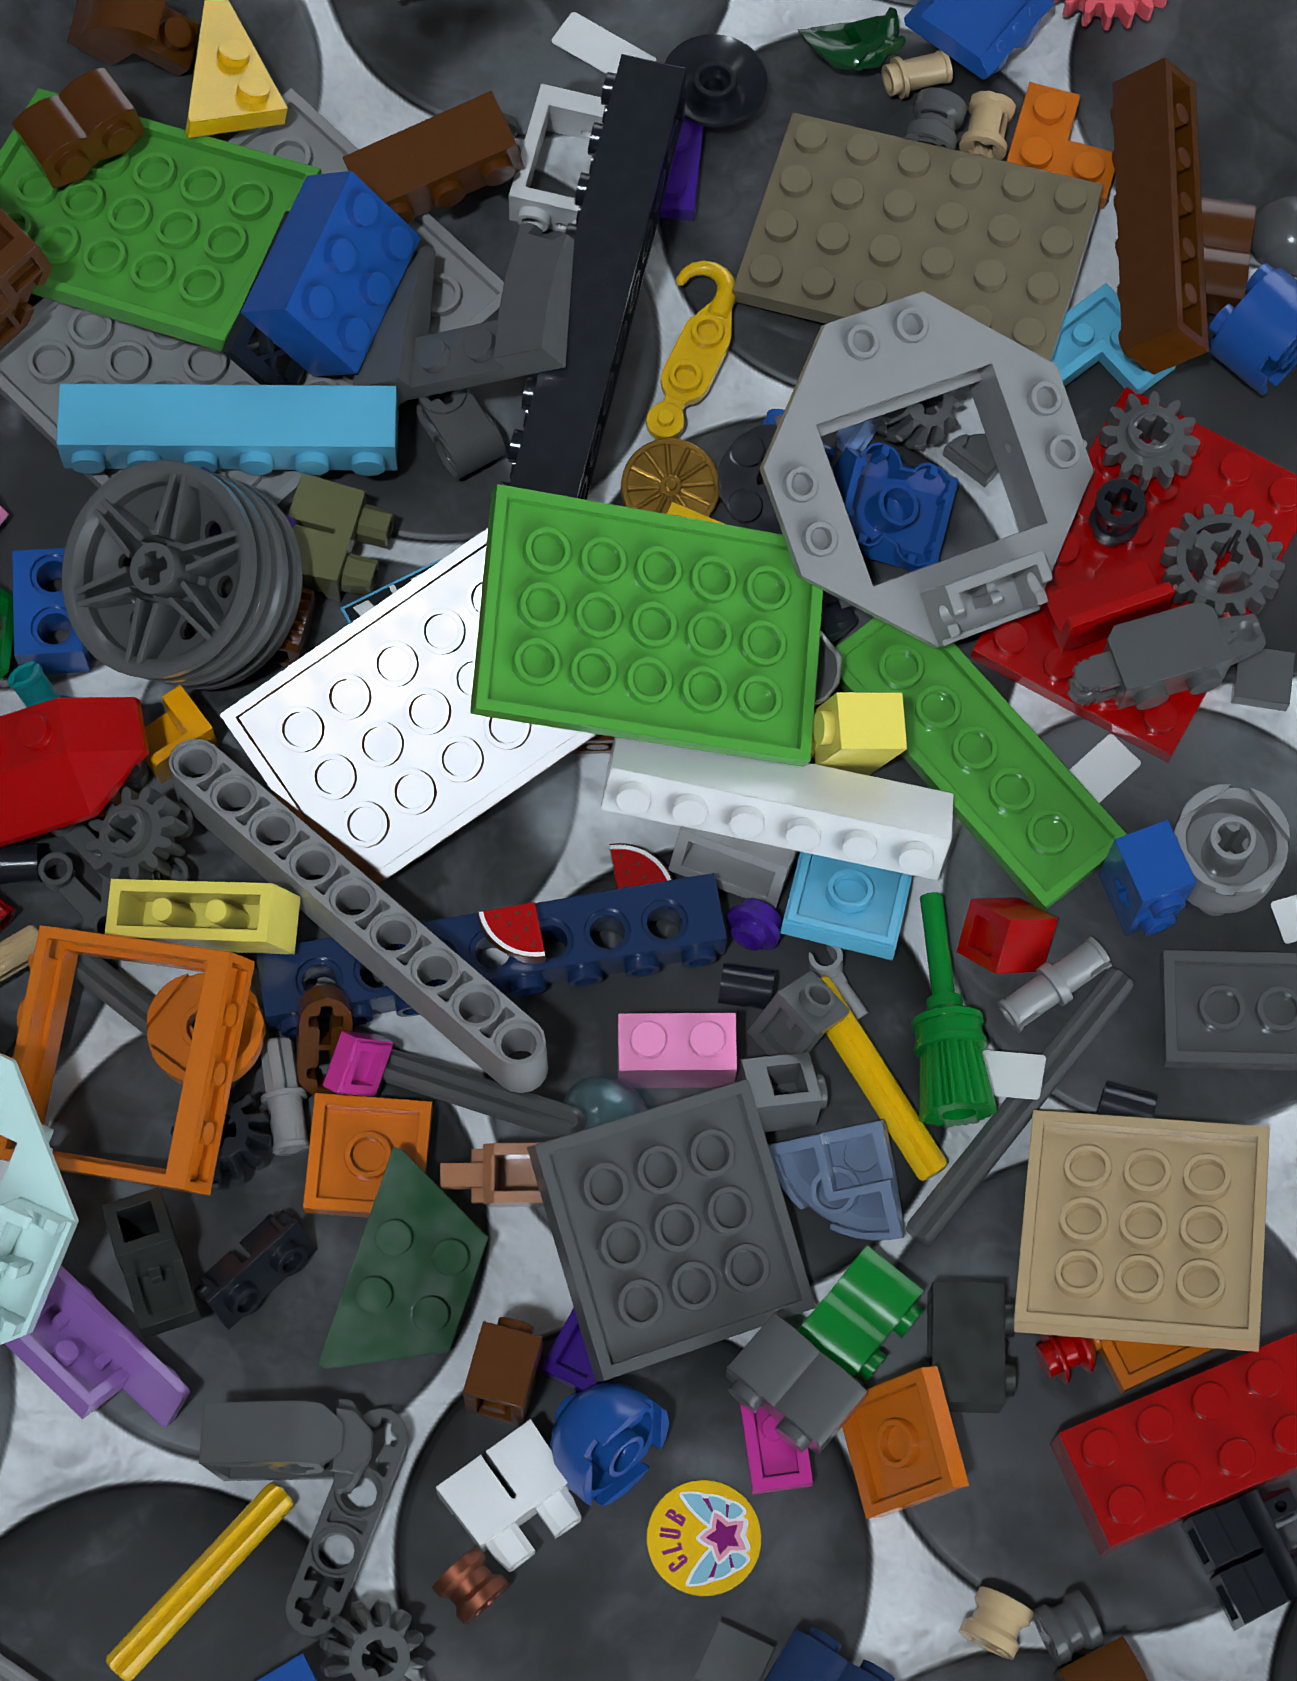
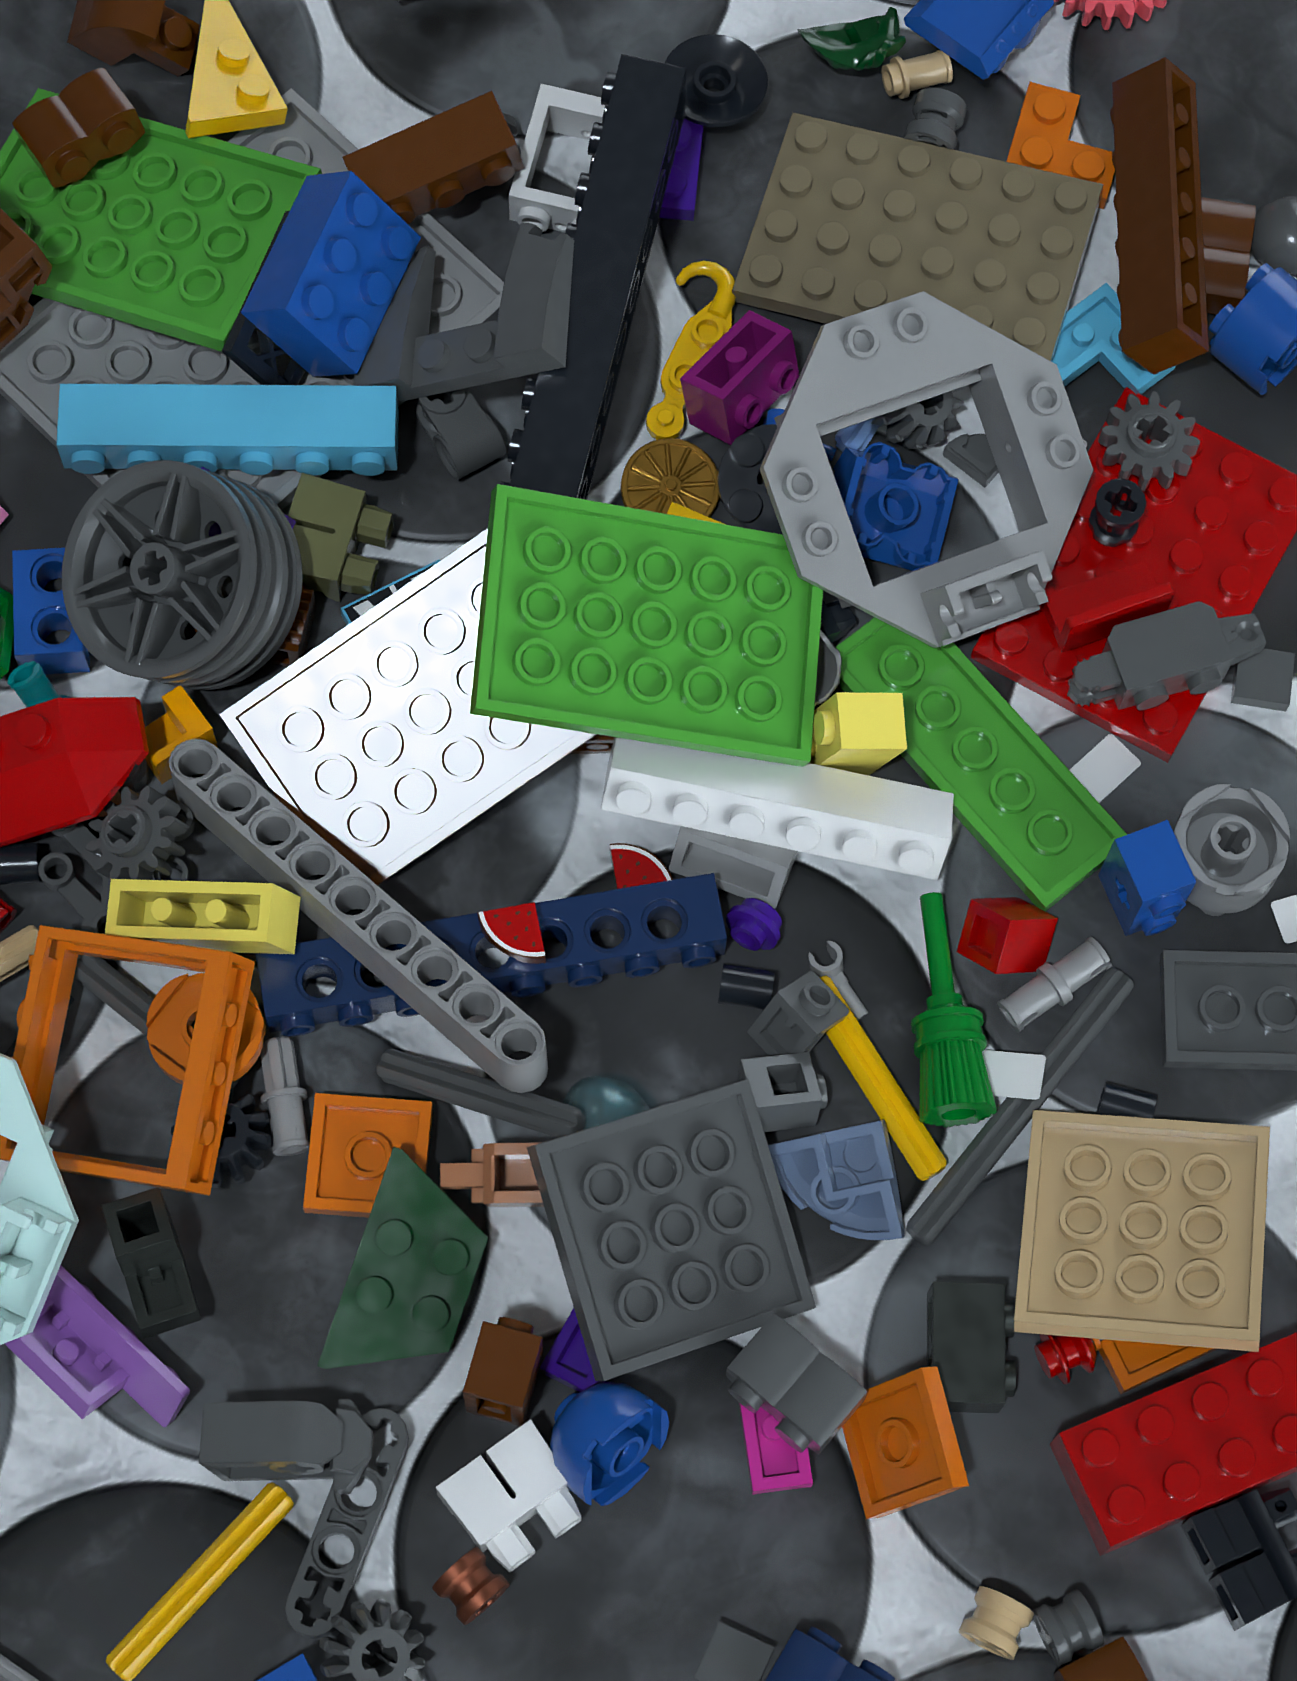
(276, 1252): black hinge -> none
(311, 1040): reddish brown beam -> none
(358, 1064): dark pink tile -> none
(594, 44): white sticker -> none
(677, 1049): bright pink brick -> none
(704, 1538): sticker -> none
(740, 377): none -> magenta brick
(846, 905): medium azure tile -> none
(862, 1314): green brick -> none
(988, 125): tan bush -> none
(1205, 541): dark grey gear -> none

